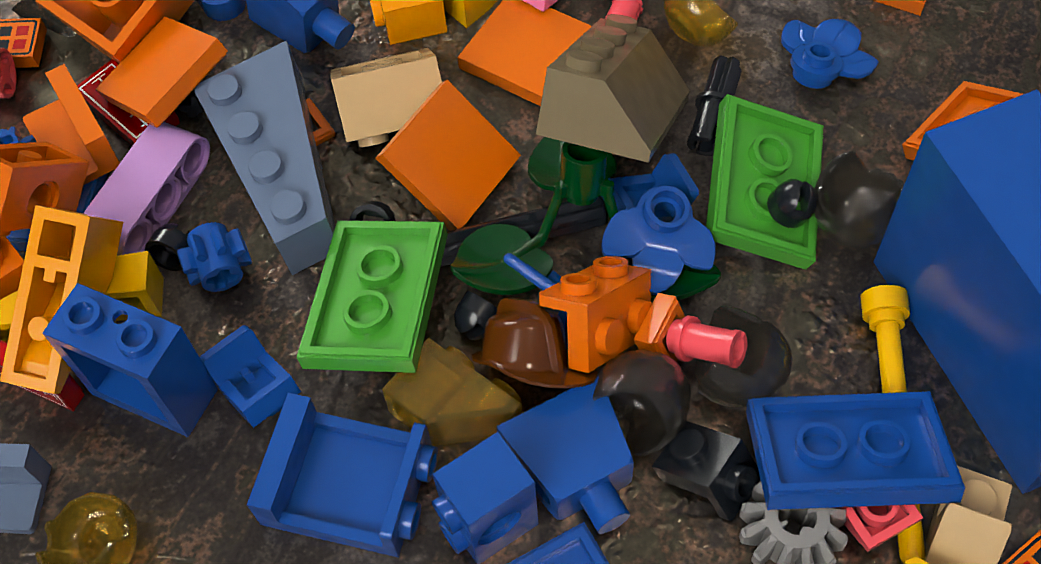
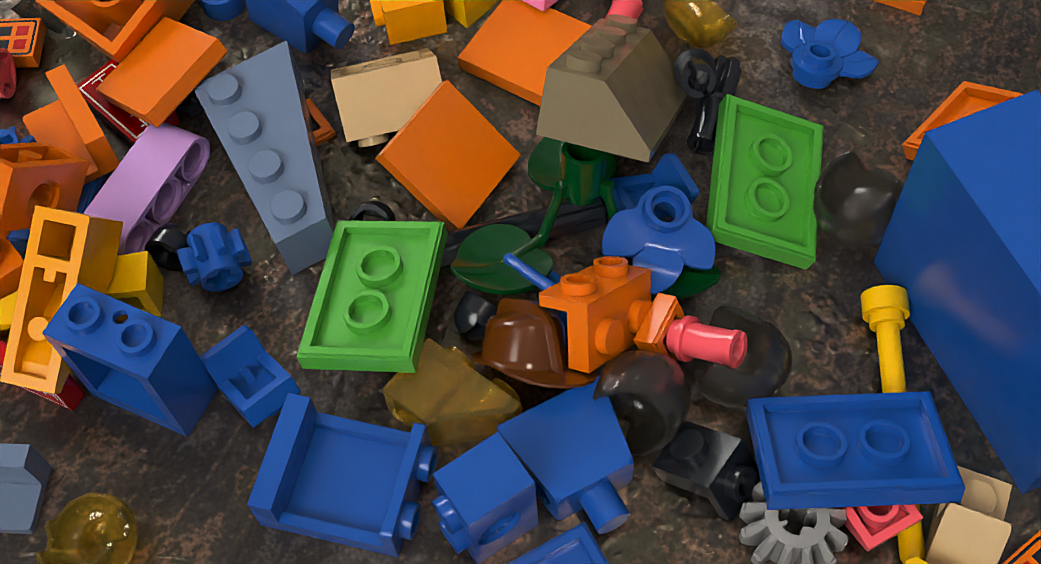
(695, 70): none -> black axle
(784, 200): black hinge -> none

